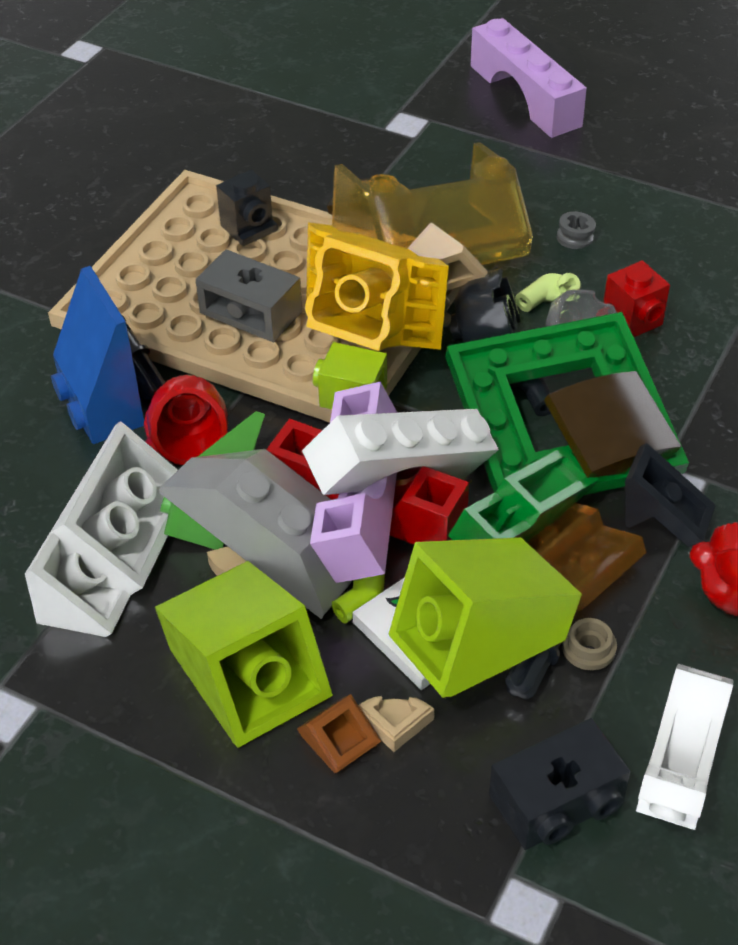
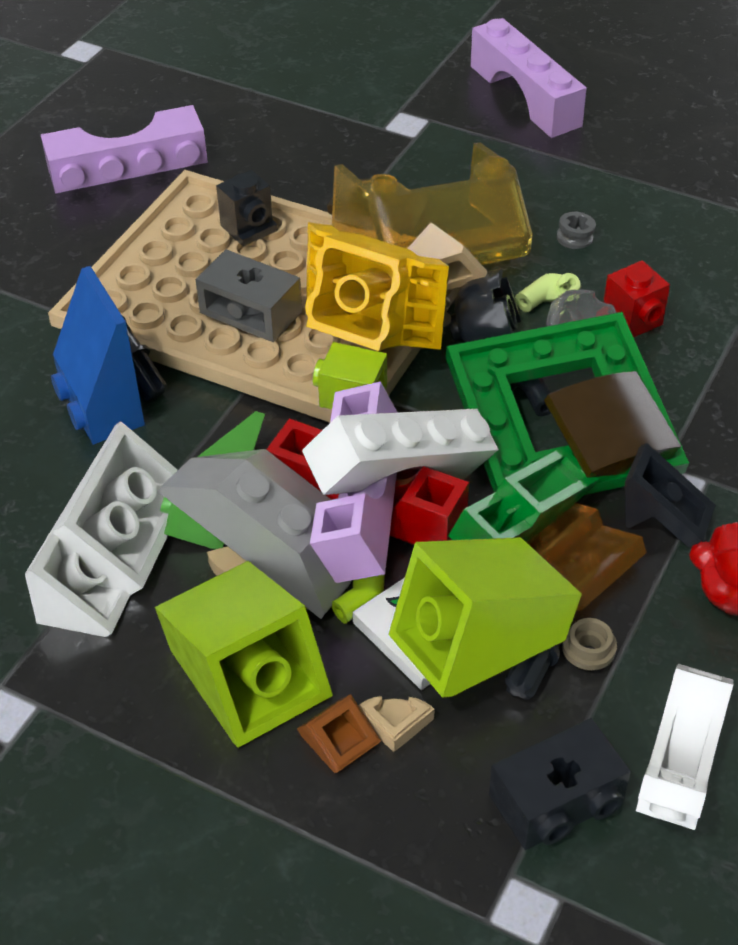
(84, 160): none -> lavender arch
(185, 418): red piece -> none

